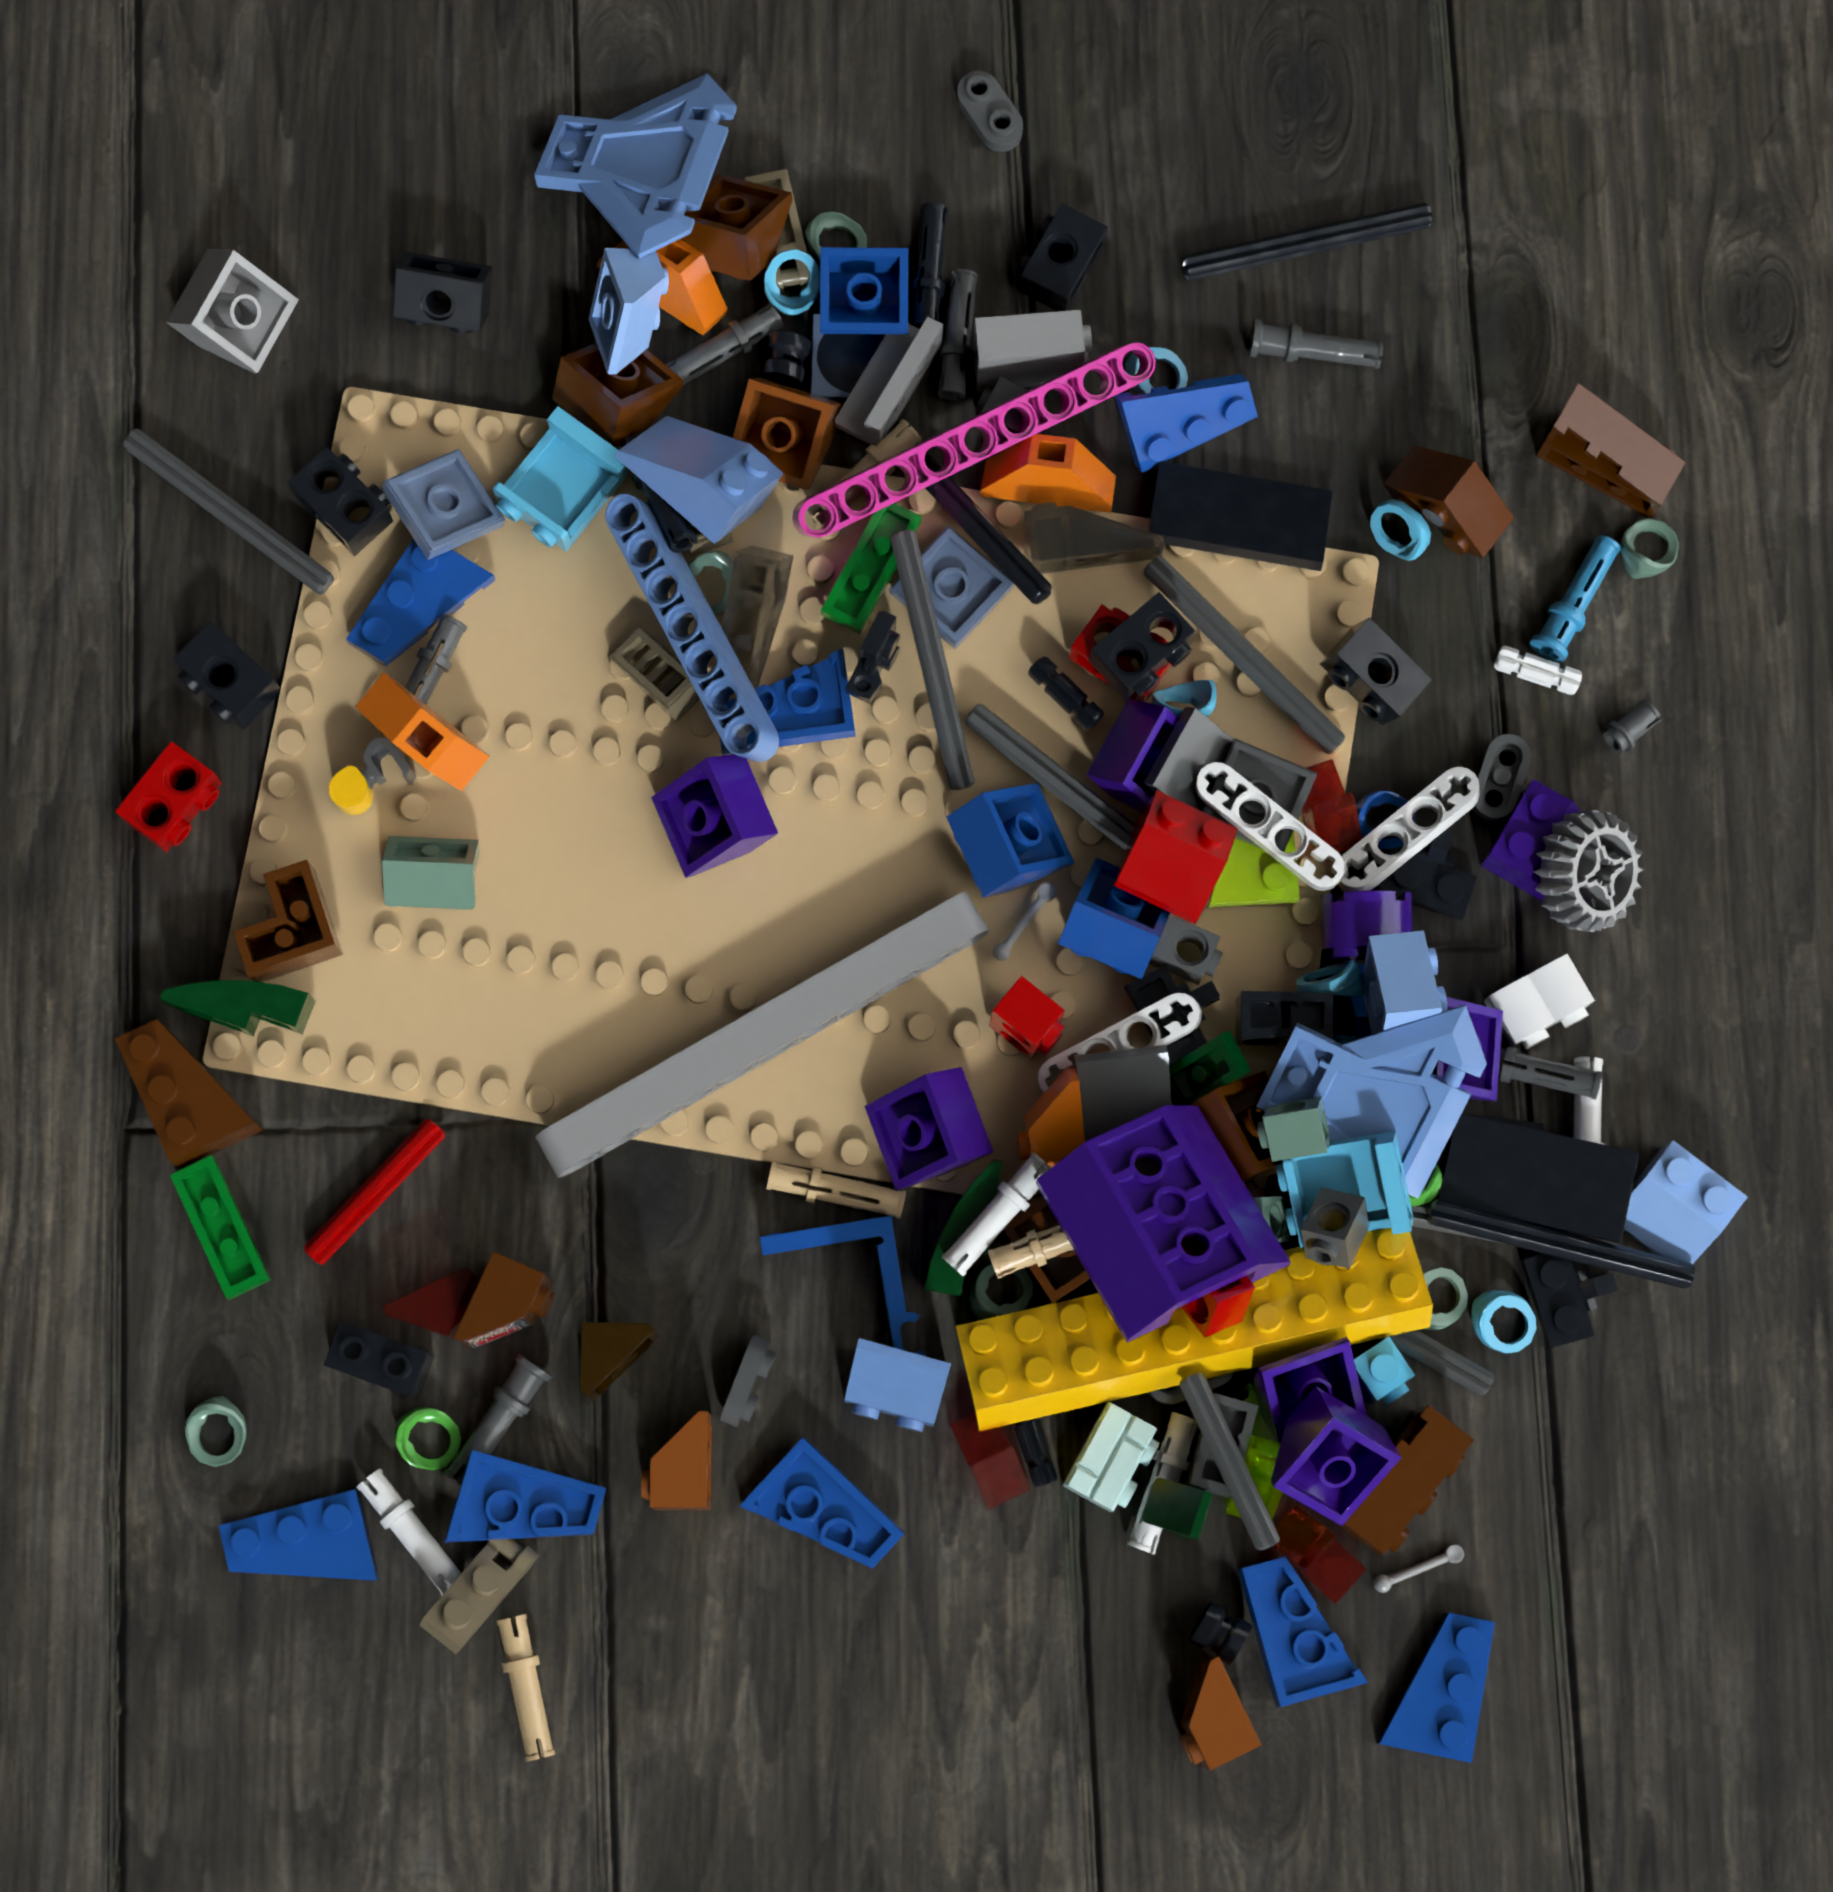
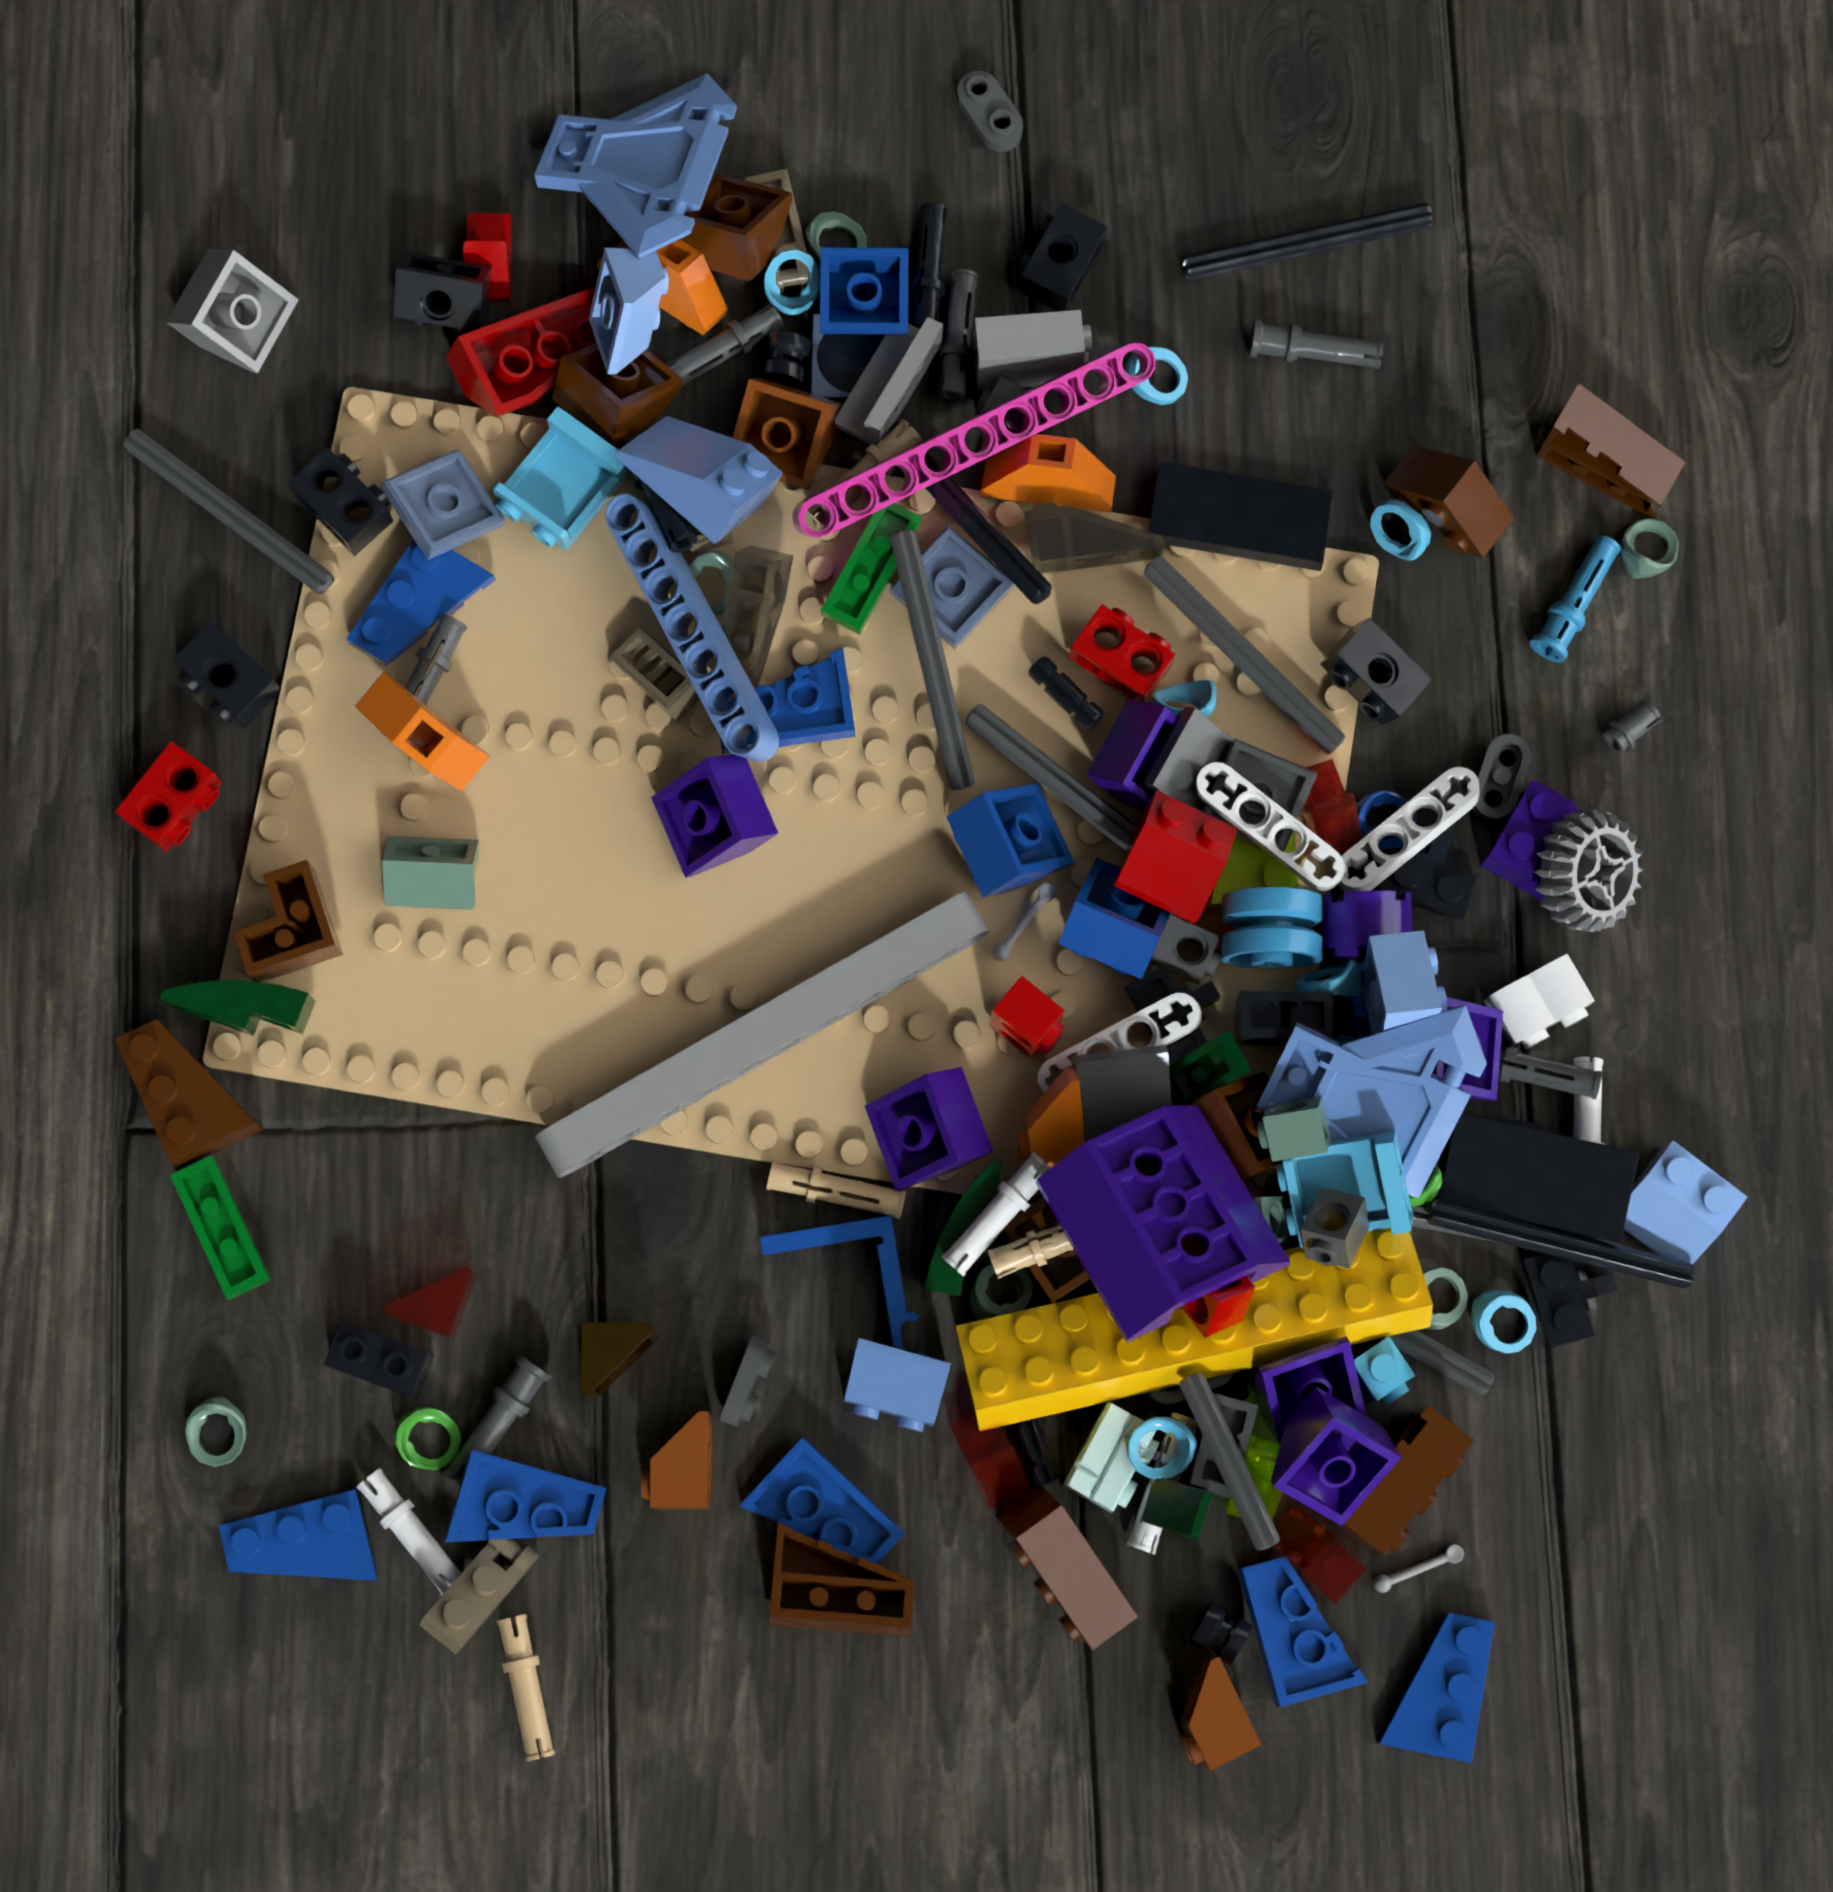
(353, 787): leg -> none
(374, 1191): red axle -> none
(491, 245): none -> red slope
(504, 1302): reddish brown slope -> none
(520, 356): none -> red wedge
(836, 1591): none -> reddish brown wedge
(876, 653): black hinge -> none
(1065, 1568): none -> reddish brown wedge
(1134, 640): black brick -> none
(1179, 419): blue wing -> none
(1186, 1447): none -> medium azure piece
(1271, 928): none -> dark azure wheel
(1538, 670): white axle -> none

